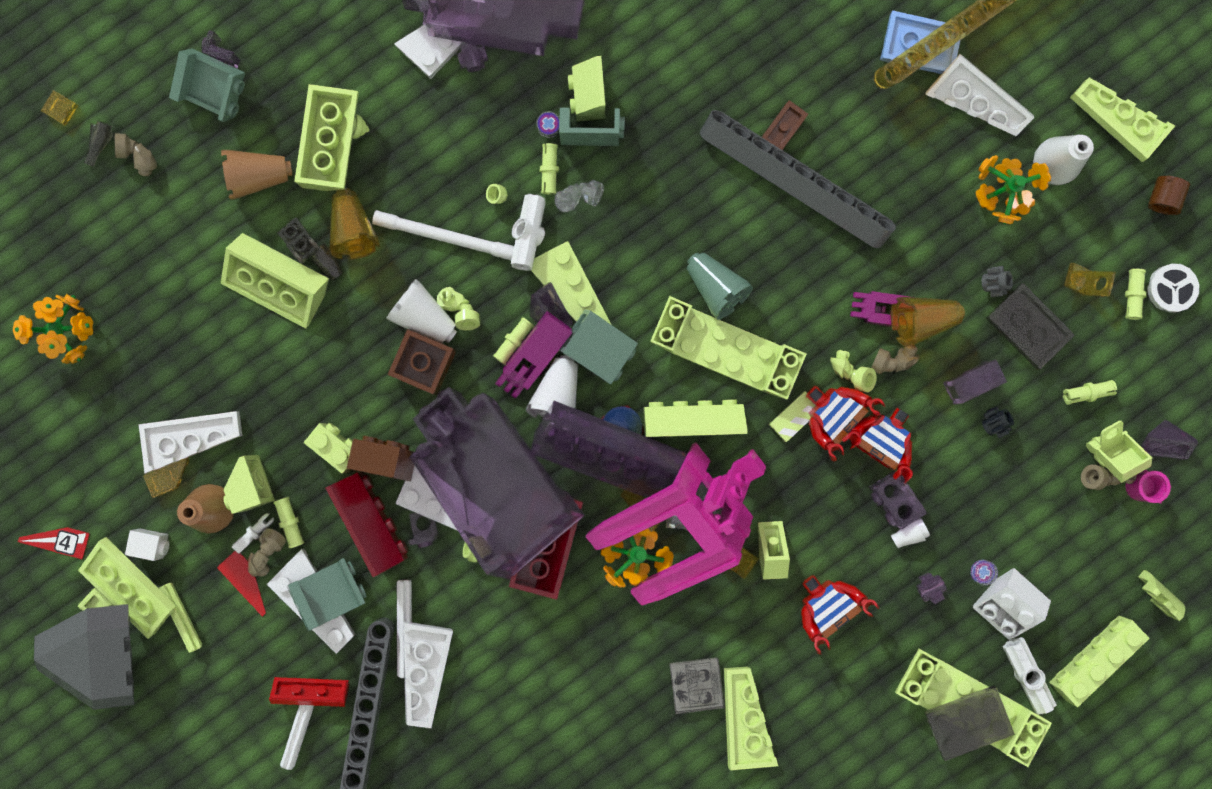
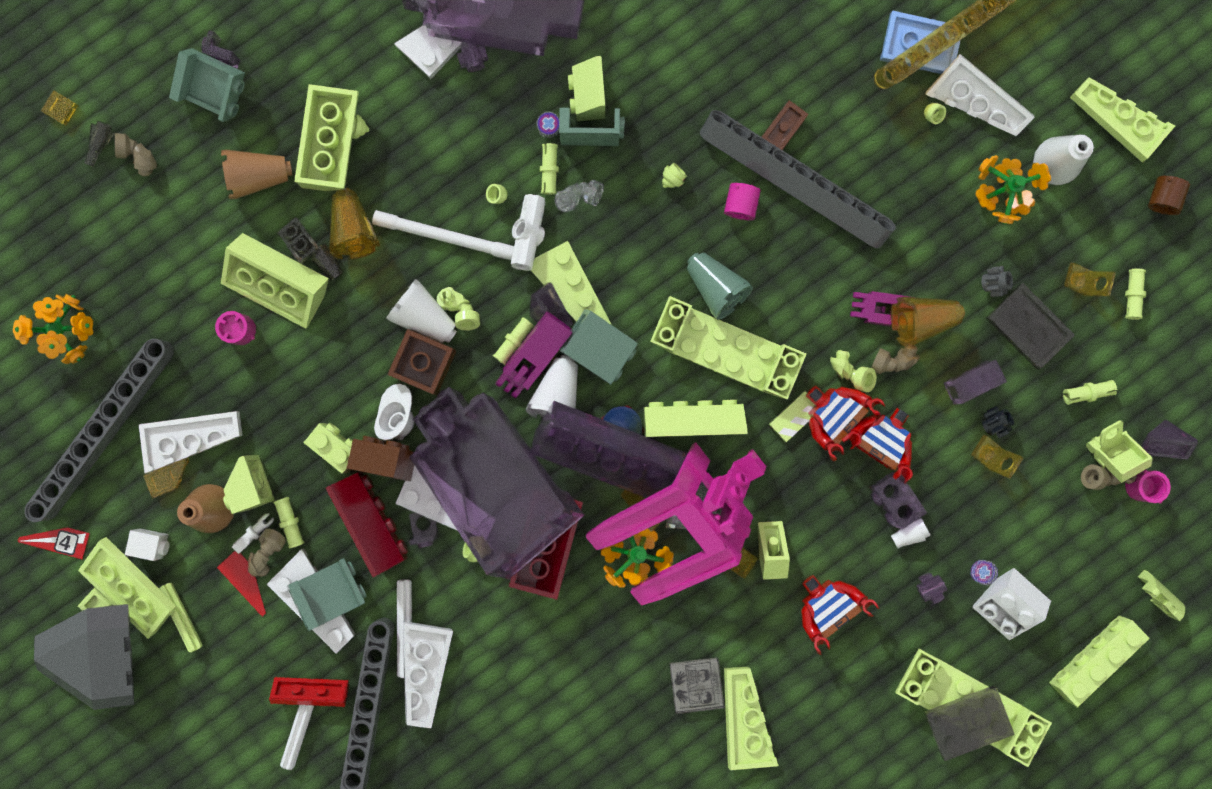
(88, 435): none -> dark grey beam
(235, 328): none -> dark pink piece
(394, 413): none -> white piece
(673, 176): none -> yellowish green plate
(742, 201): none -> dark pink piece
(935, 113): none -> yellowish green hinge
(993, 456): none -> clear yellow bracket
(1036, 687): white piece -> none
(1173, 288): white tile -> none

